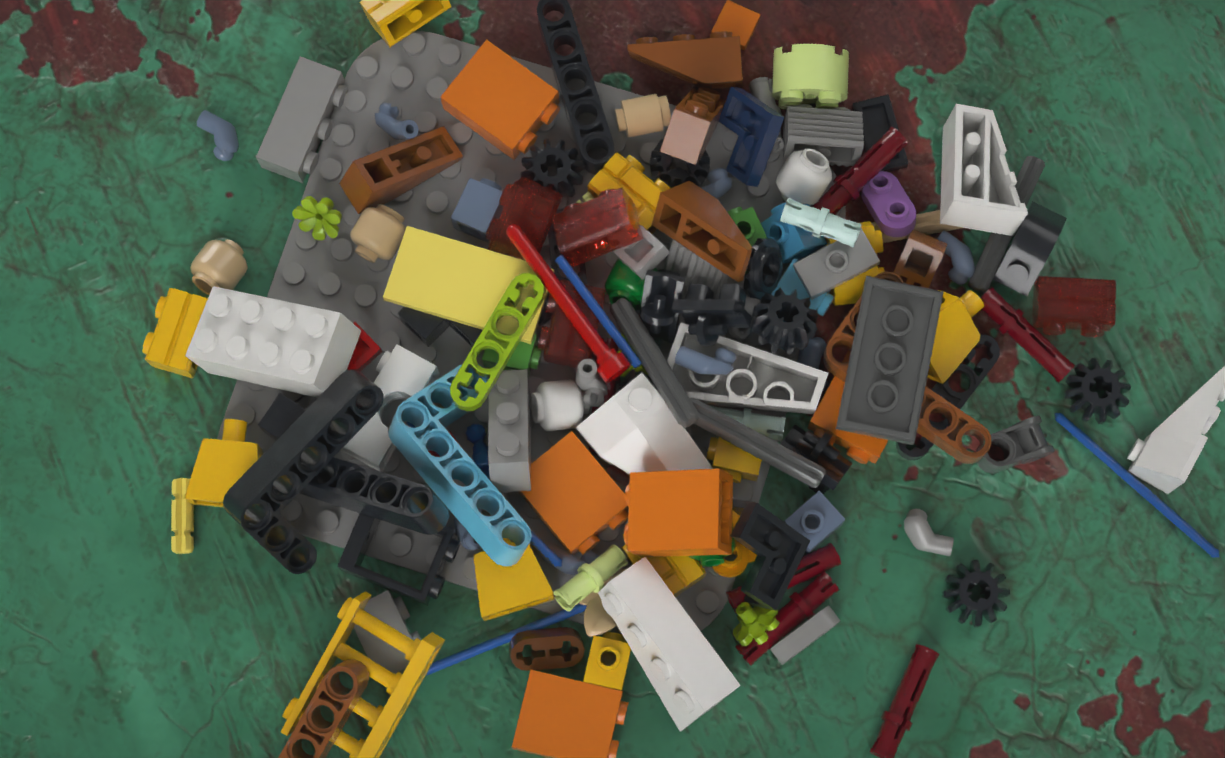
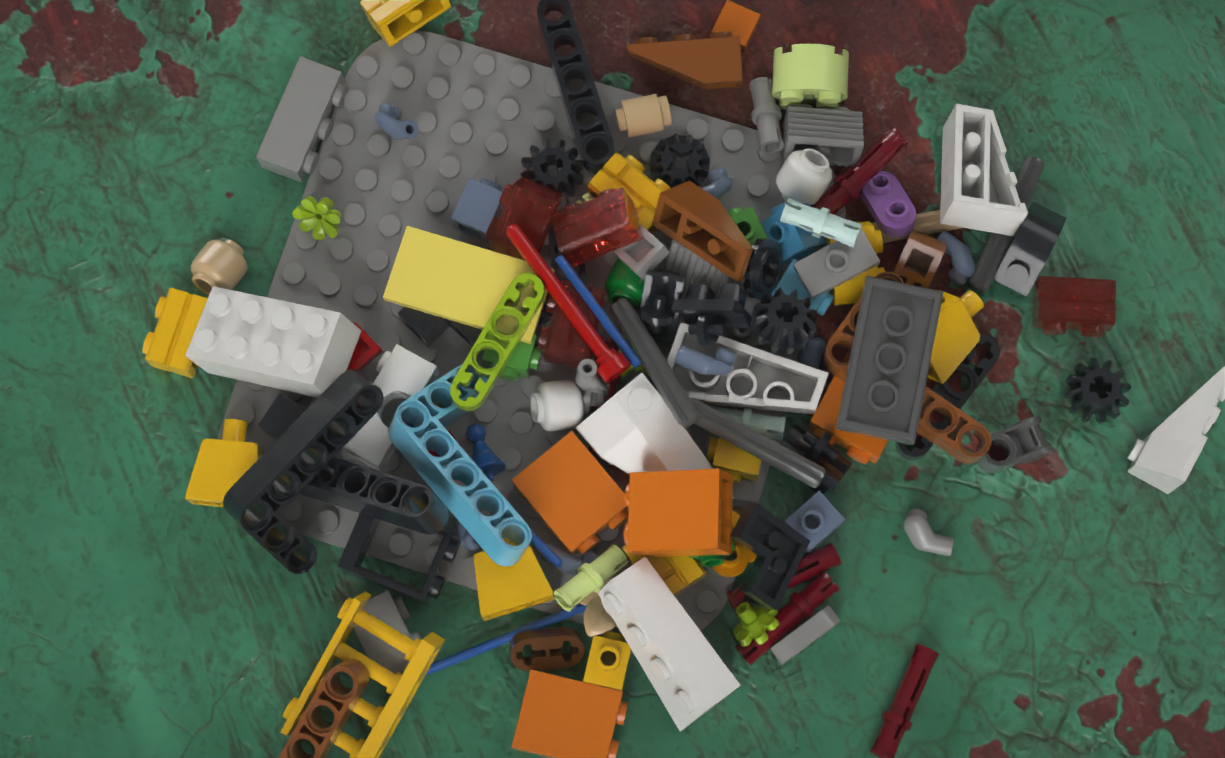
(181, 518): light yellow axle -> none
(224, 135): sand blue arm -> none
(378, 233): tan head -> none
(398, 168): dark orange slope -> none
(501, 100): orange brick -> none
(510, 432): light grey brick -> none
(693, 124): slope -> none
(757, 131): dark blue plate -> none
(877, 119): black tile -> none
(969, 580): black gear -> none
(1025, 335): dark red pin -> none
(1137, 485): blue axle -> none

